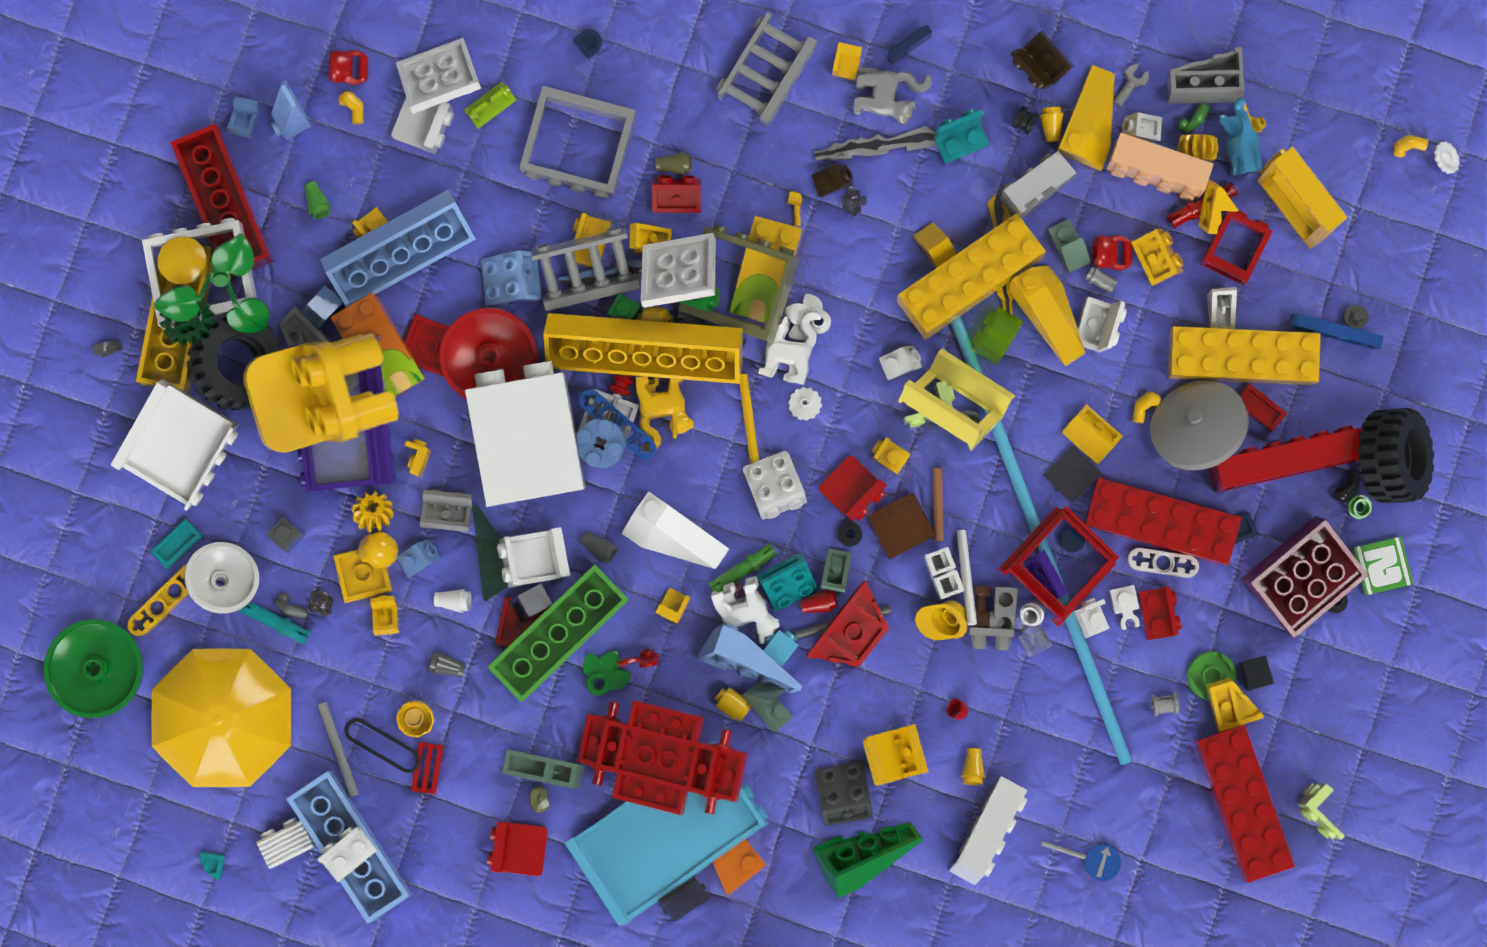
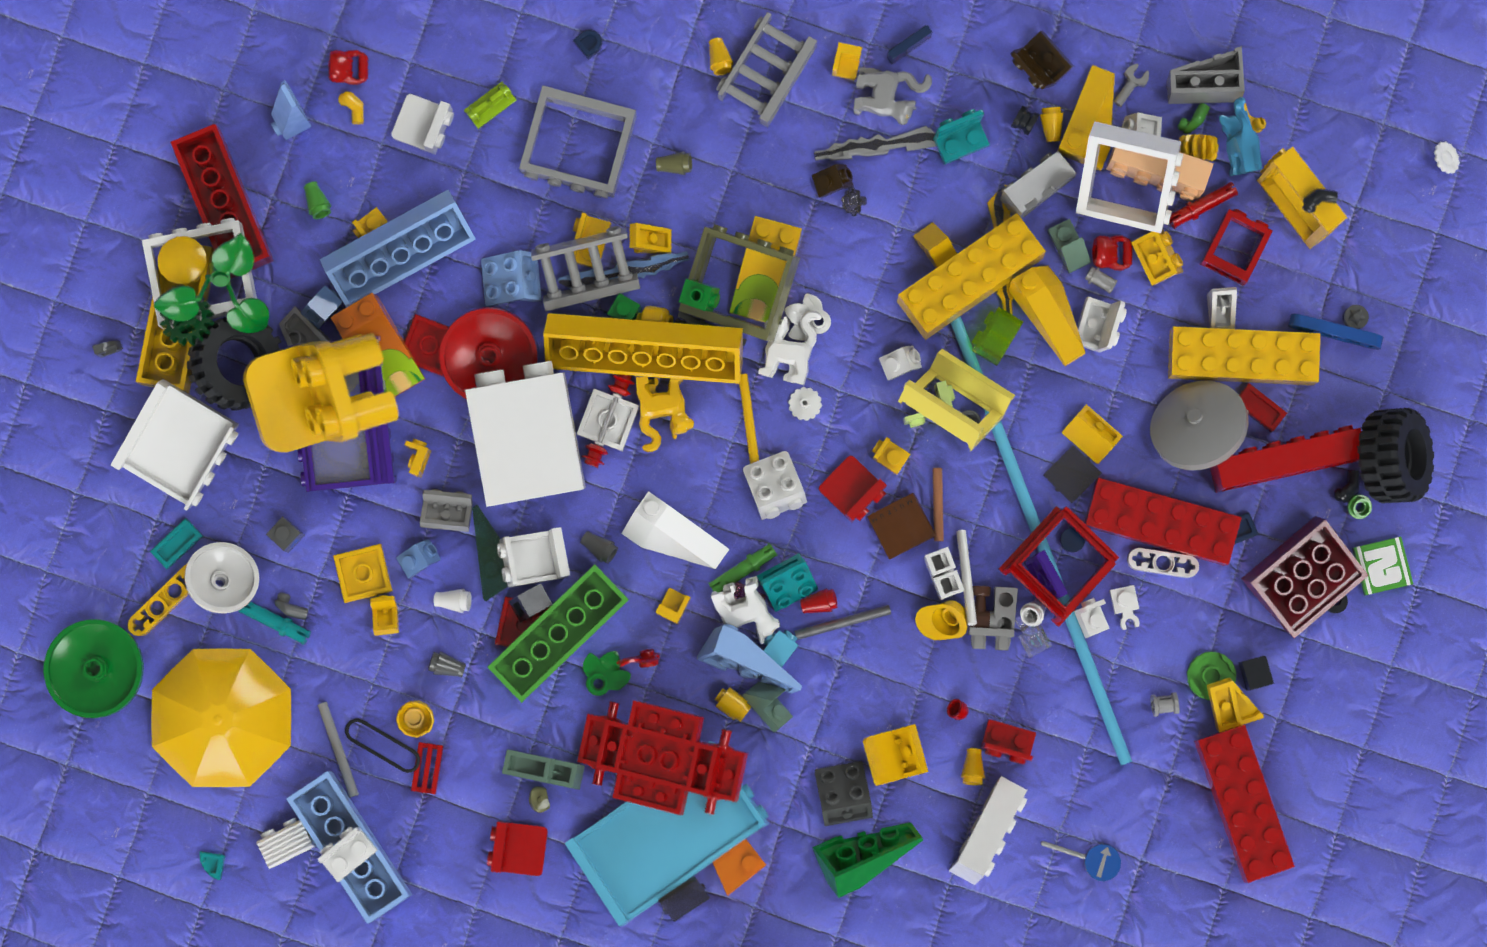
(243, 117): medium blue bracket -> none
(321, 603): clear smoke plant -> none
(363, 508): yellow gear -> none
(378, 550): yellow hair -> none
(438, 75): white plate -> none
(613, 449): medium blue plate -> none
(620, 420): blue beam -> none
(676, 194): red bracket -> none
(678, 270): white plate -> none
(720, 59): none -> yellow cone
(796, 199): yellow hand -> none
(836, 570): sand green slope -> none
(850, 526): black plate -> none
(852, 630): red wing -> none
(1008, 740): none -> red bracket
(1139, 143): none -> white window
(1142, 404): yellow arm -> none
(1159, 613): red bracket -> none
(1214, 202): yellow slope -> none
(1312, 798): yellowish green bracket -> none
(1317, 196): none -> black arm
(1408, 142): yellow arm -> none

